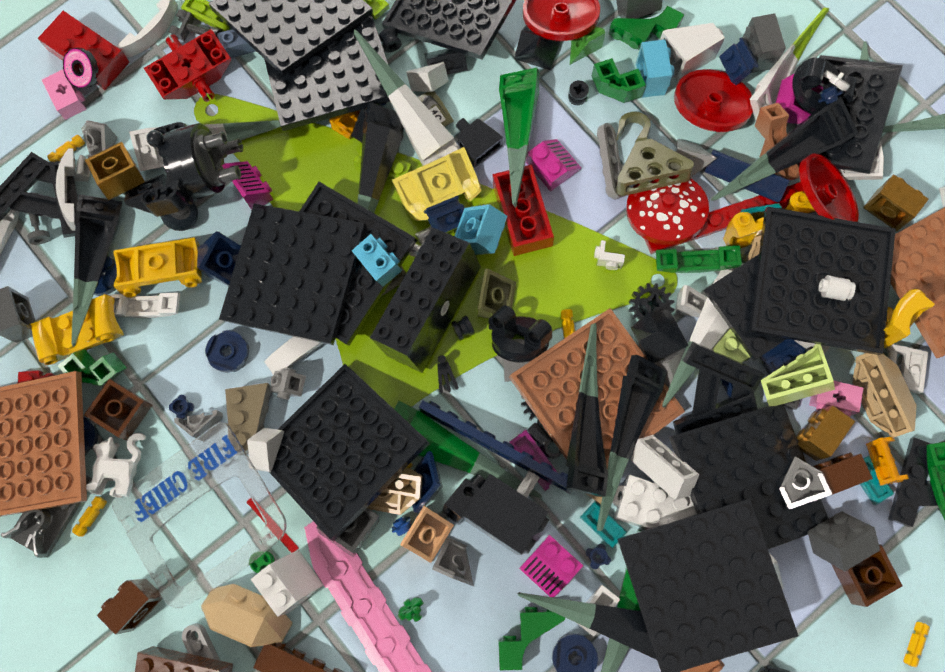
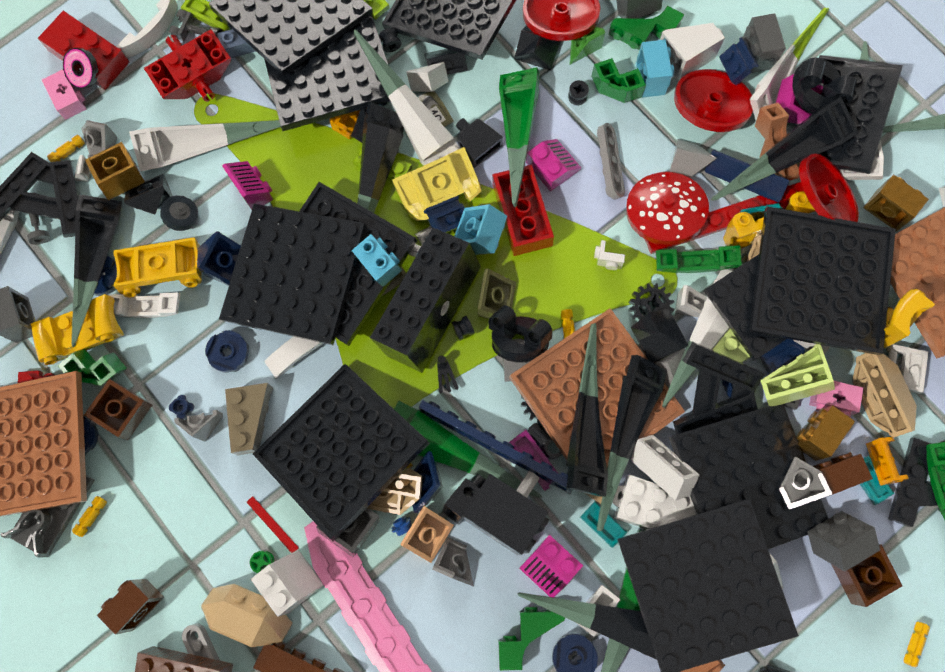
(65, 169): white slope -> none
(117, 470): white animal -> none
(177, 484): clear door -> none
(192, 166): black piece -> none
(264, 448): white slope -> none
(287, 383): light grey brick -> none
(411, 609): green plant -> none
(604, 558): dark blue plate -> none
(649, 161): olive piece -> none
(829, 94): dark blue plate -> none
(836, 80): white piece -> none
(837, 288): white brick -> none

